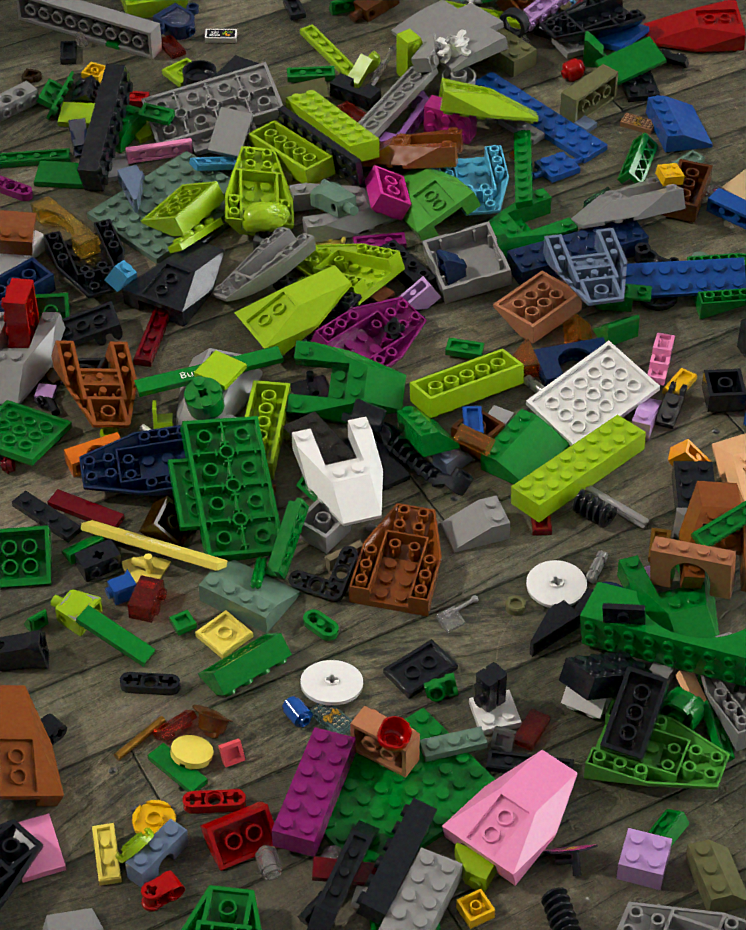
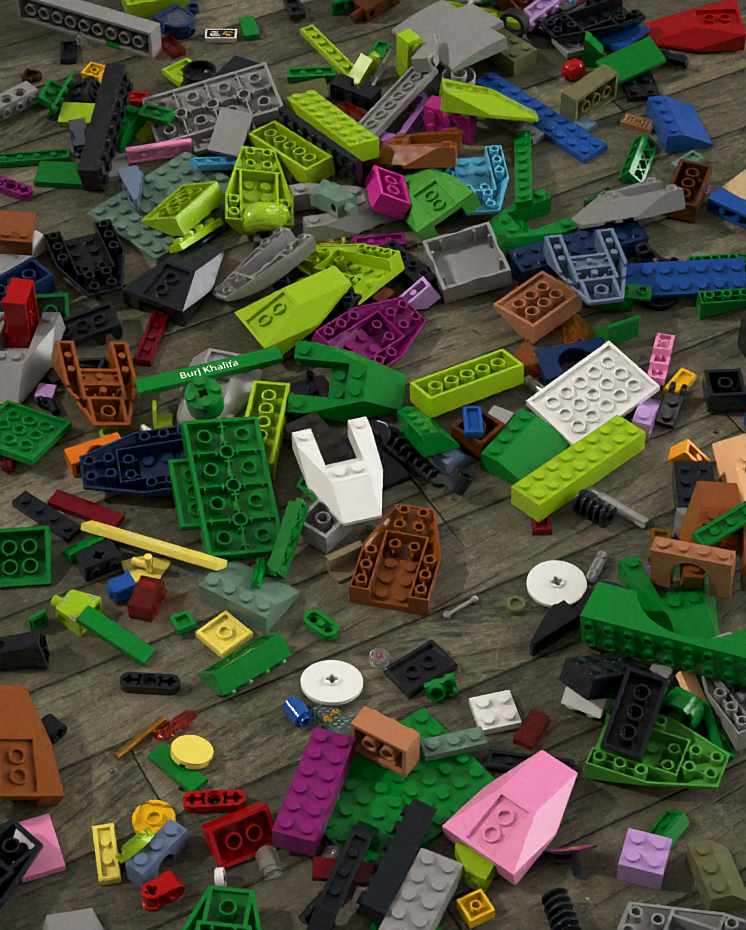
(83, 240): clear yellow arch -> none
(121, 275): dark azure slope -> none
(163, 523): dark brown slope -> none
(211, 721): reddish brown piece -> none
(220, 877): none -> white tile
(221, 368): lime tile -> none
(231, 752): coral tile -> none
(249, 28): none -> green tile
(333, 582): black beam -> none
(374, 414): black panel -> none
(379, 658): none -> clear tile
(381, 48): none -> green tile
(394, 323): black plate -> none
(394, 733): red hair -> none
(450, 619): clear tile -> none
(451, 266): dark blue slope -> none
(453, 46): white pin -> none
(464, 348): green plate -> none
(474, 439): clear orange tile -> none
(477, 525): light grey slope -> none
(490, 687): black brick -> none
(503, 739): dark grey tile -> none
(557, 167): blue plate -> none
(624, 613): black plate -> none
(669, 174): yellow piece -> none

